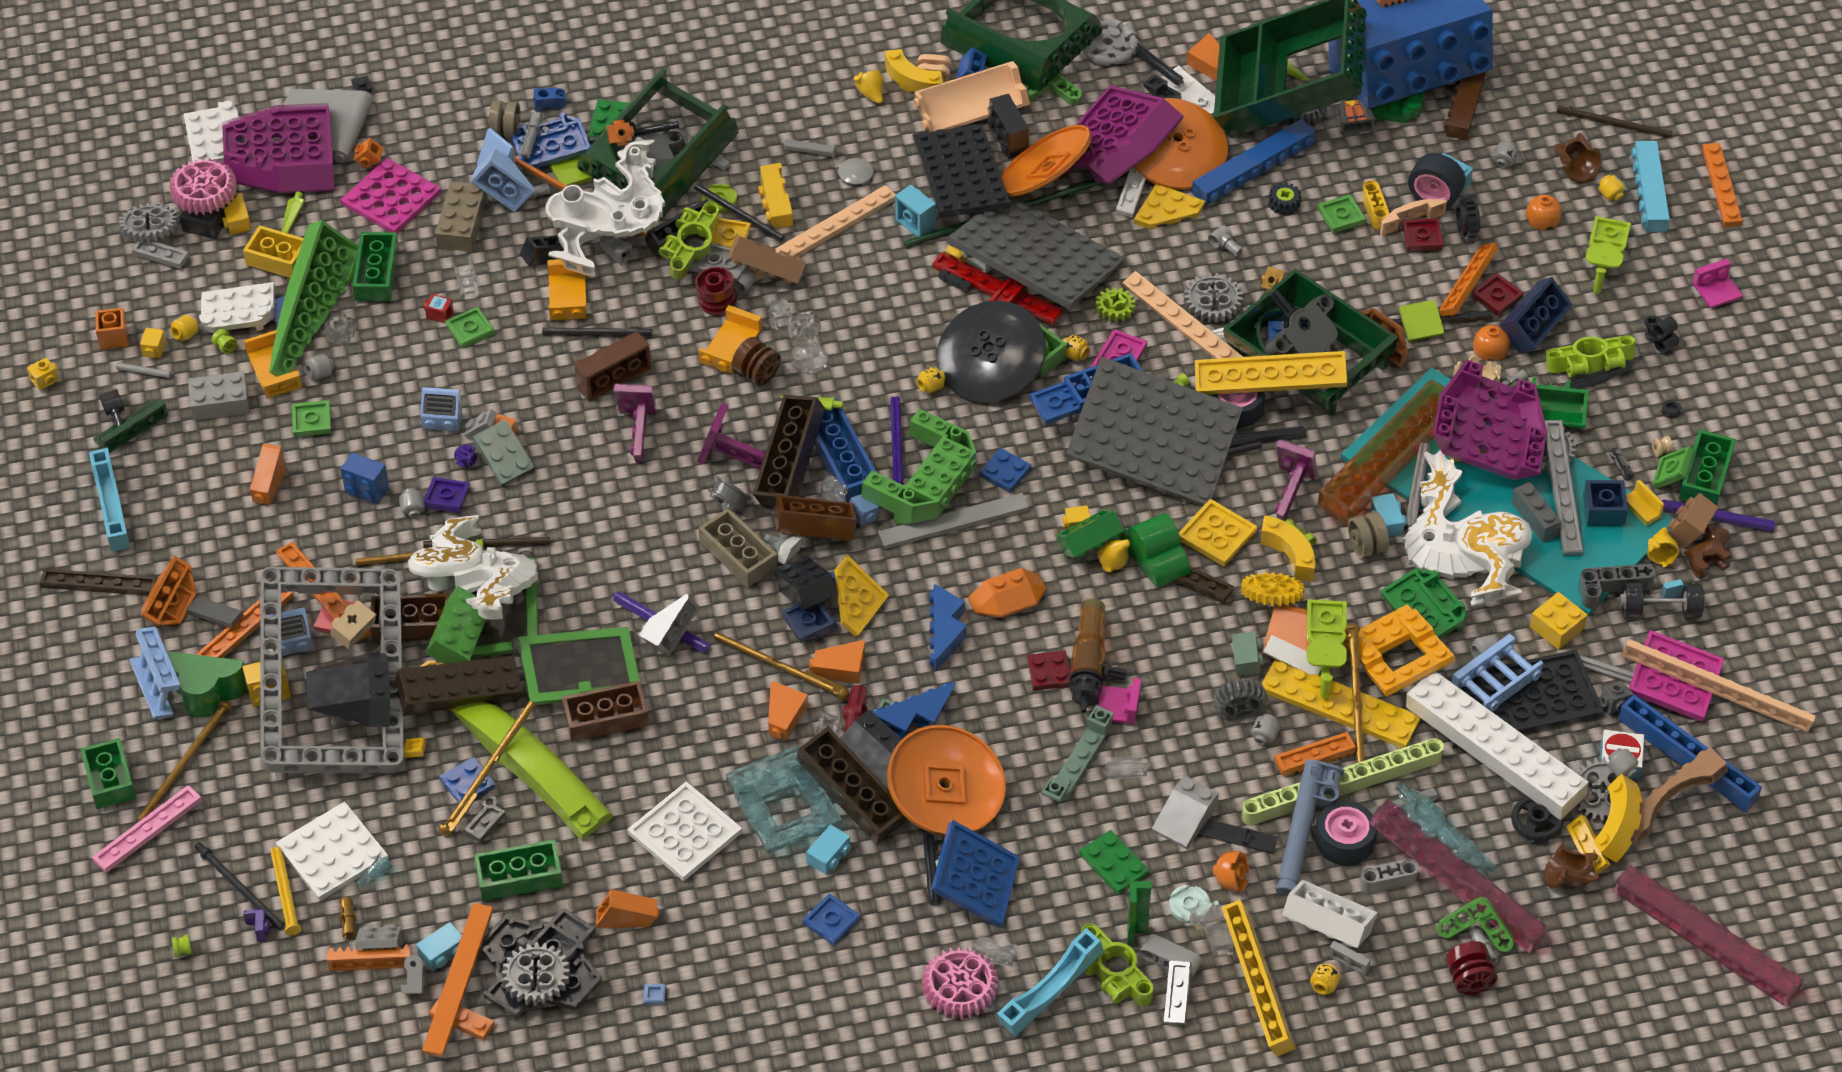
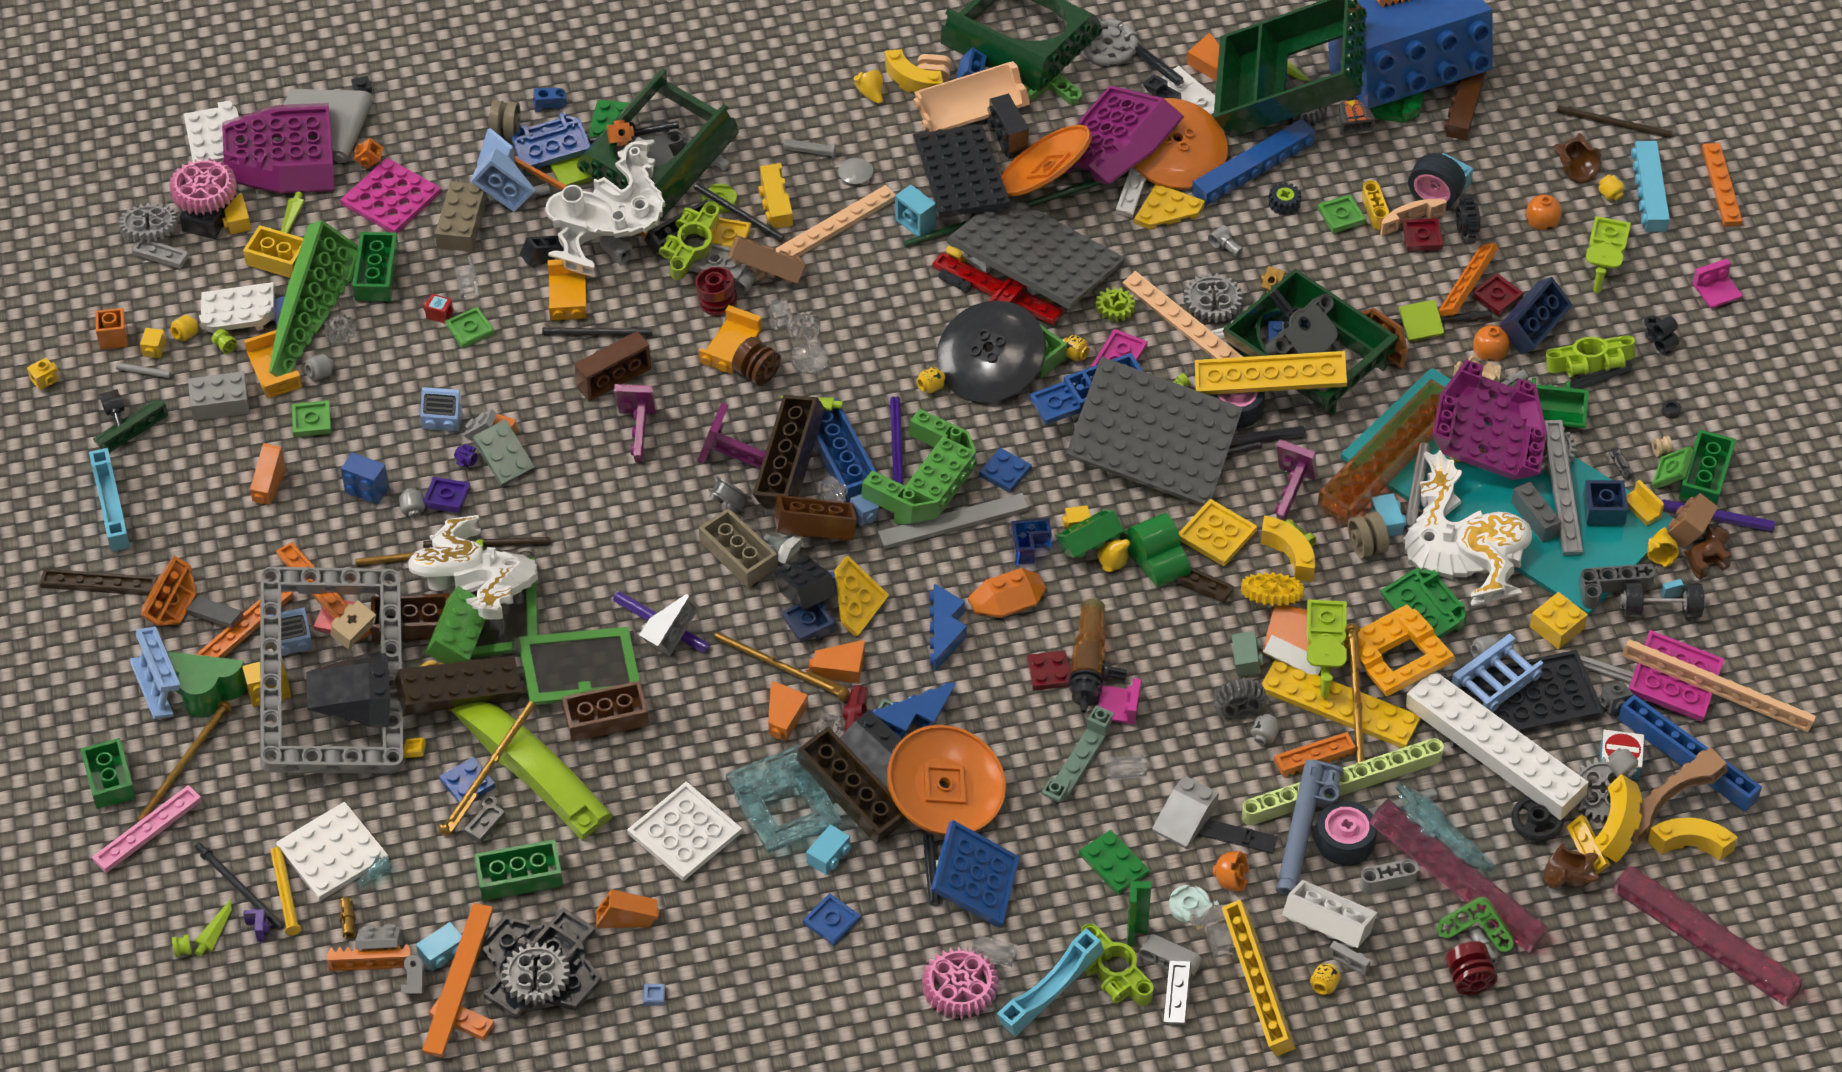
(210, 935): none -> lime bar
(532, 130): light grey axle -> none
(1027, 536): none -> clear blue brick
(1505, 154): light grey head -> none
(1692, 832): none -> yellow brick

